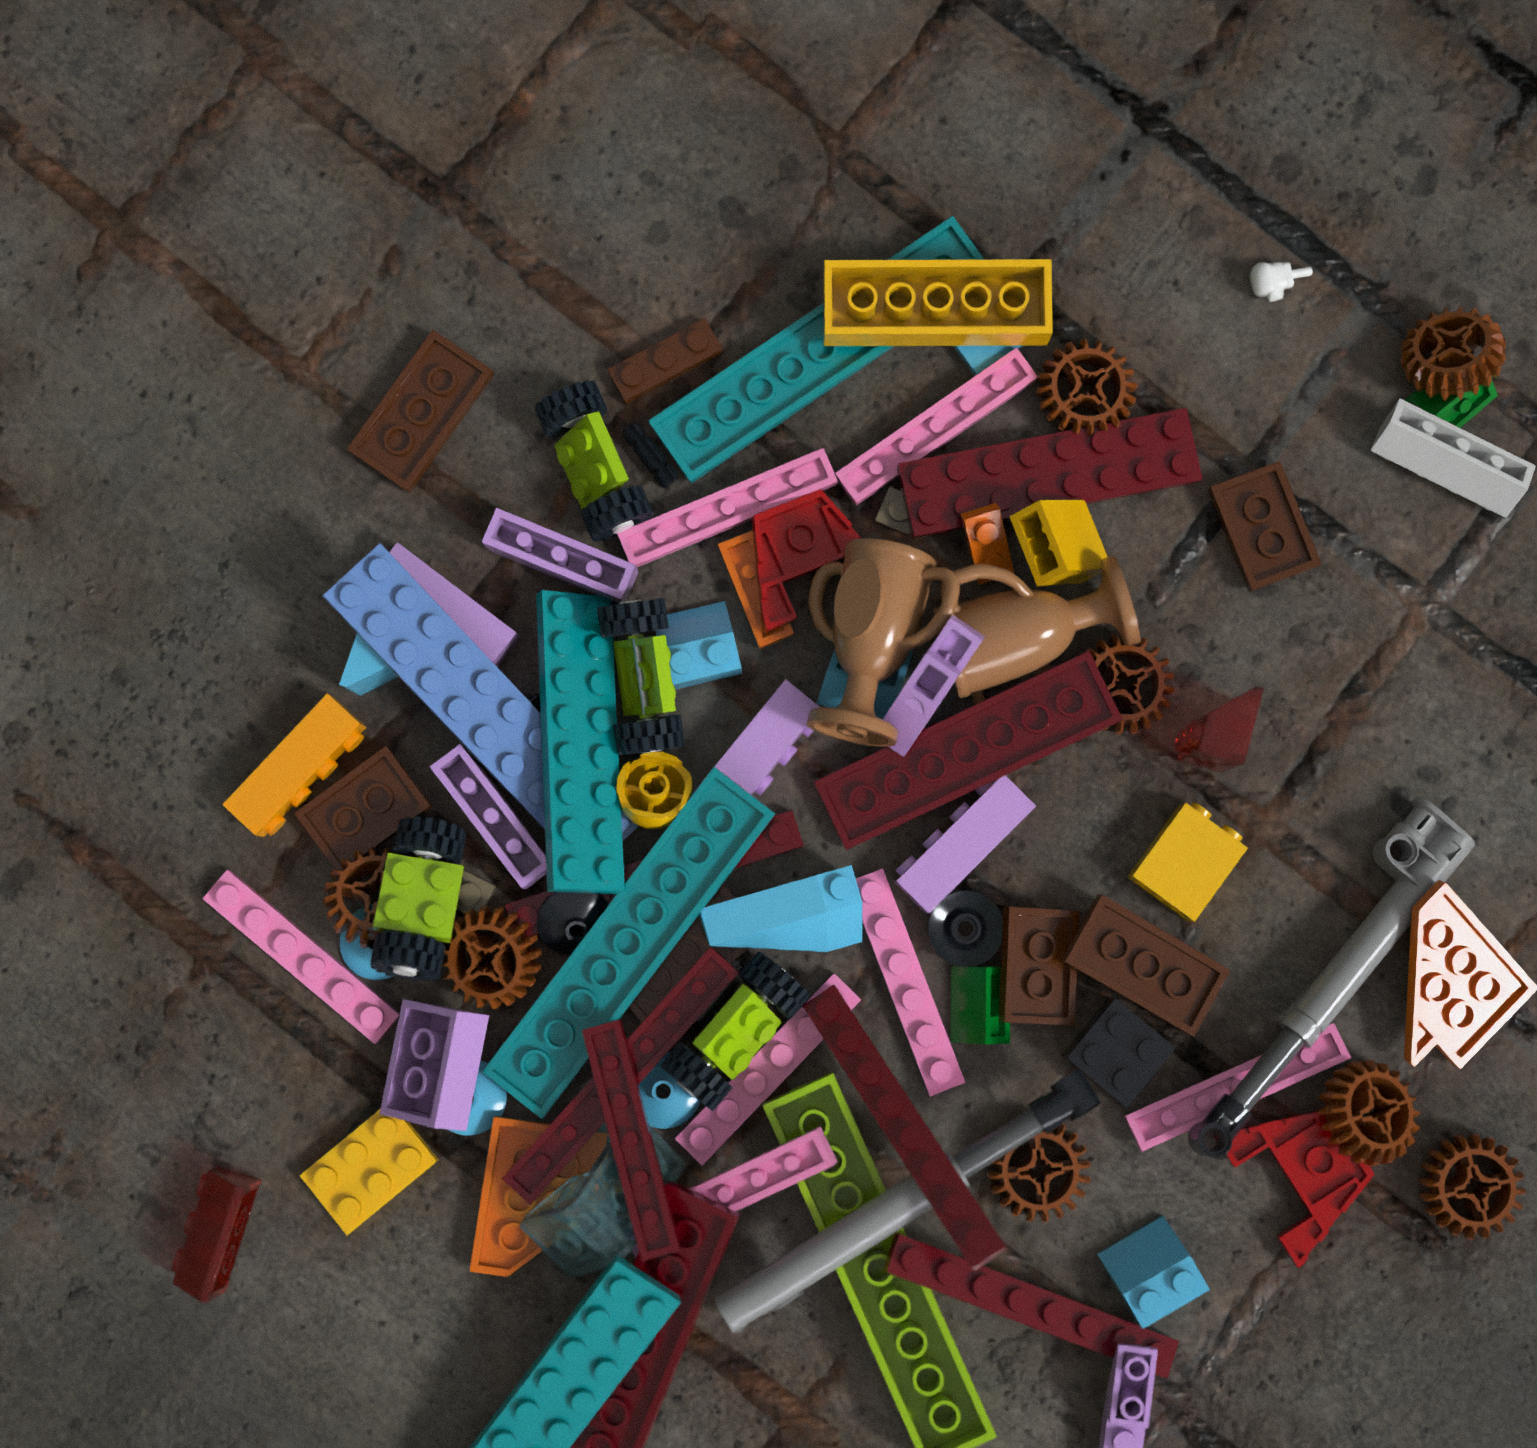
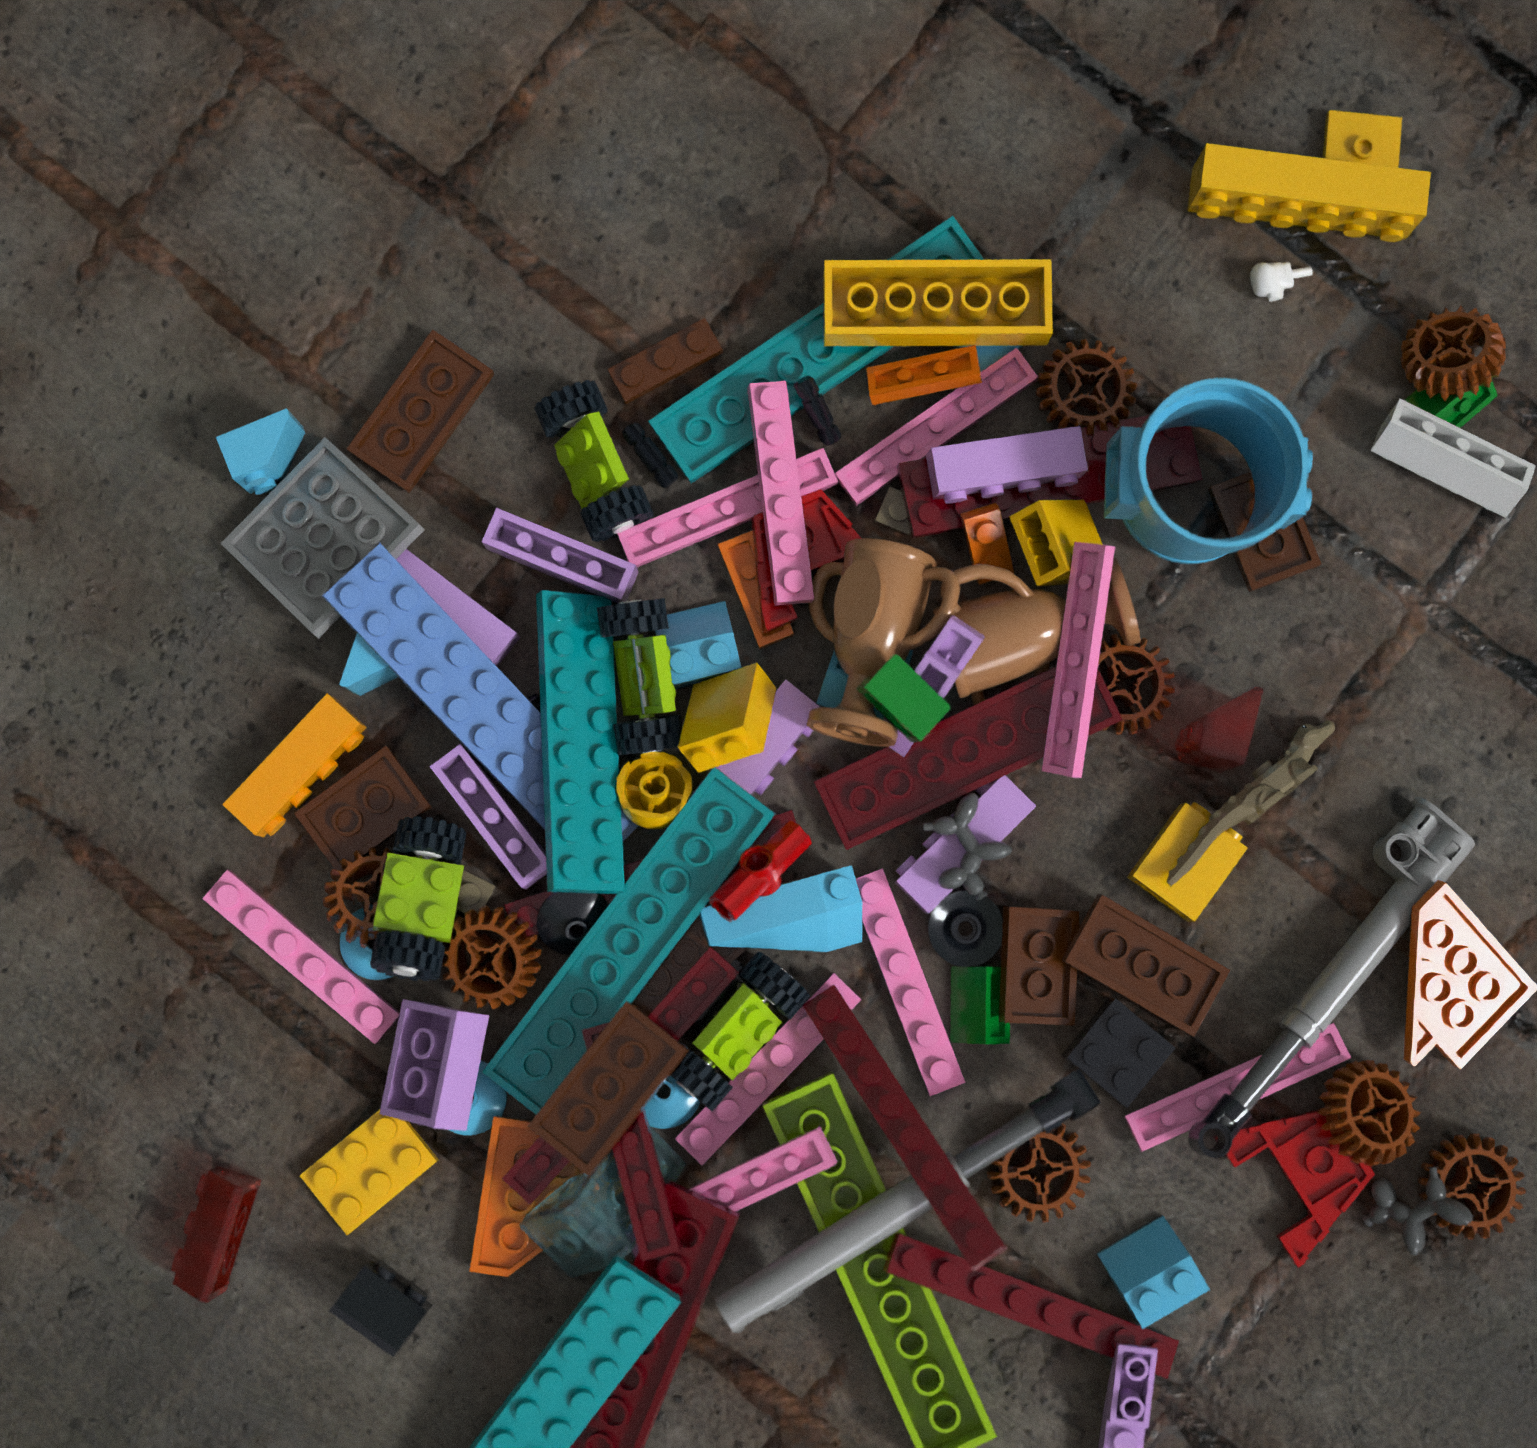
(262, 451): none -> medium azure slope
(316, 531): none -> light grey plate
(382, 1307): none -> black slope
(608, 1088): none -> reddish brown plate
(727, 718): none -> yellow brick
(760, 871): none -> red piece
(780, 493): none -> bright pink plate
(817, 410): none -> black axle
(904, 699): none -> green panel
(923, 375): none -> orange plate
(974, 853): none -> dark grey piece
(1007, 463): none -> lavender brick
(1078, 659): none -> bright pink plate
(1254, 425): none -> medium azure cylinder
(1257, 797): none -> dark tan animal
(1308, 192): none -> yellow brick
(1362, 138): none -> yellow plate
(1413, 1227): none -> dark grey piece

